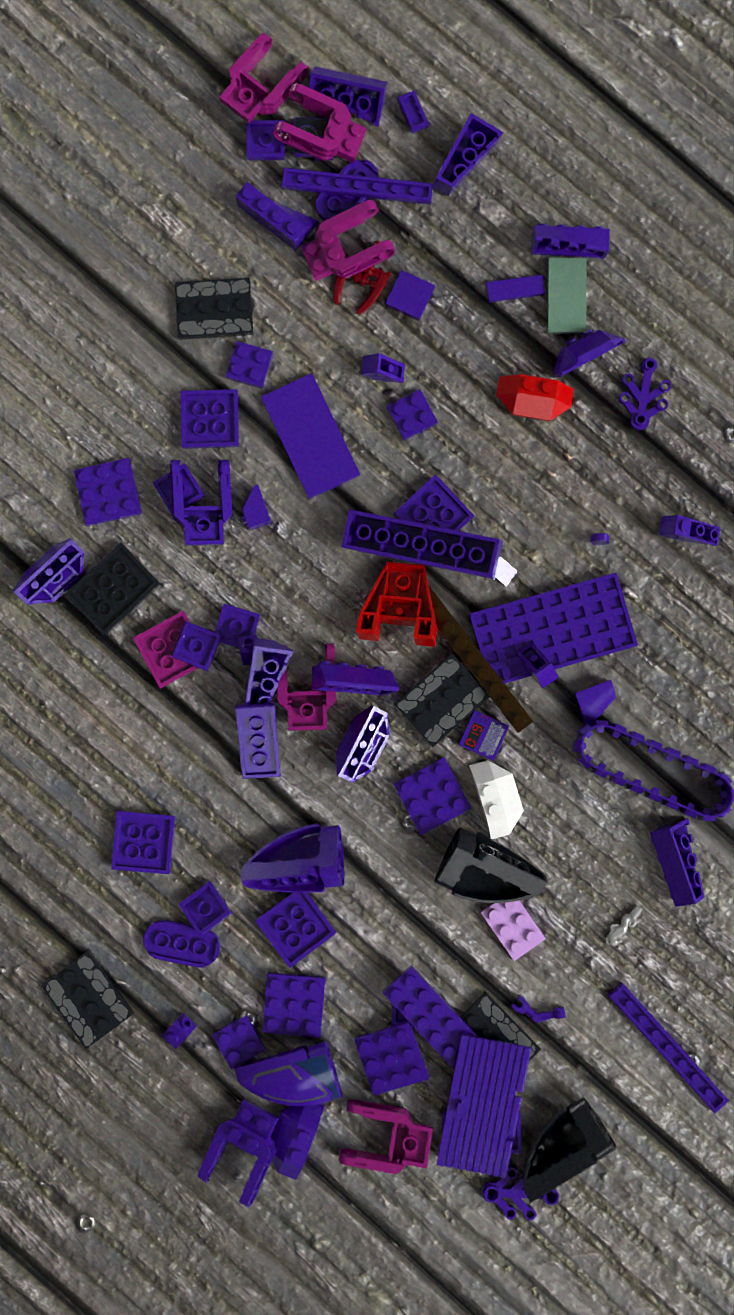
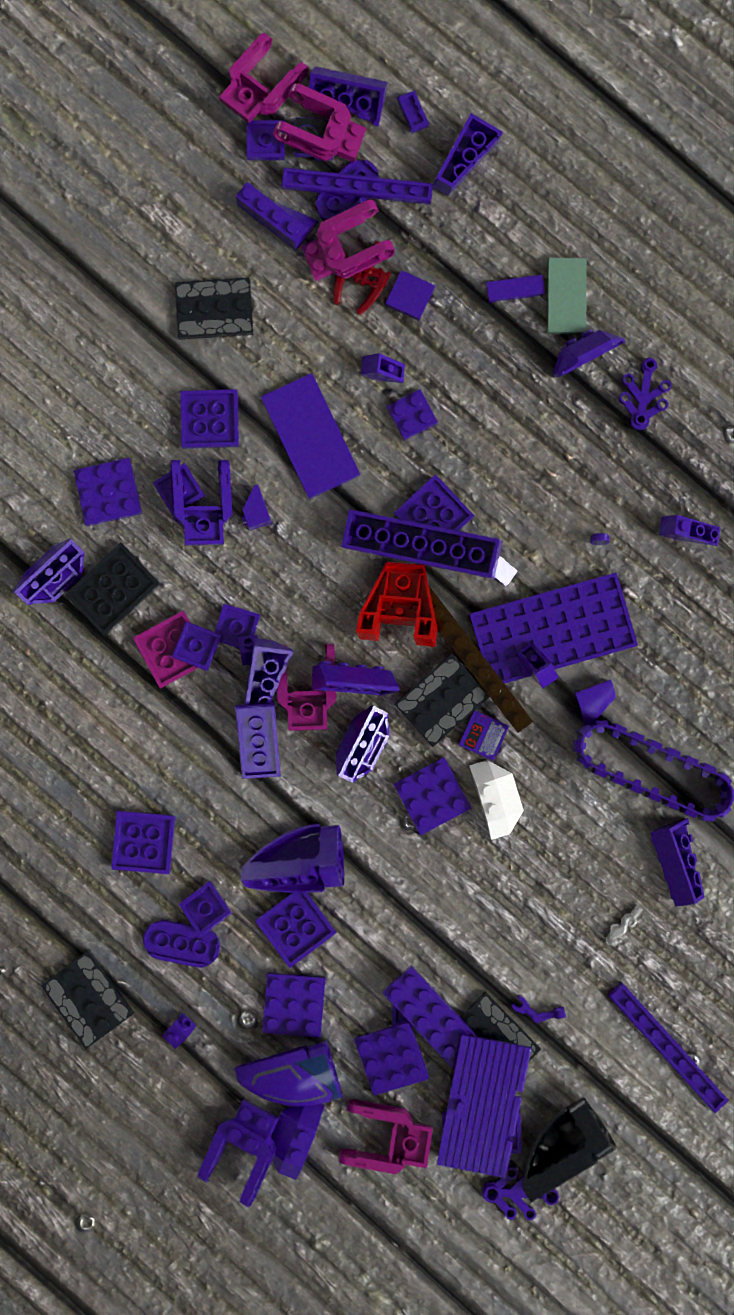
(239, 1041): dark purple plate -> none
(249, 365): dark purple plate -> none
(487, 871): black panel -> none
(513, 927): lavender plate -> none
(534, 396): red wedge -> none
(570, 241): dark purple wedge -> none

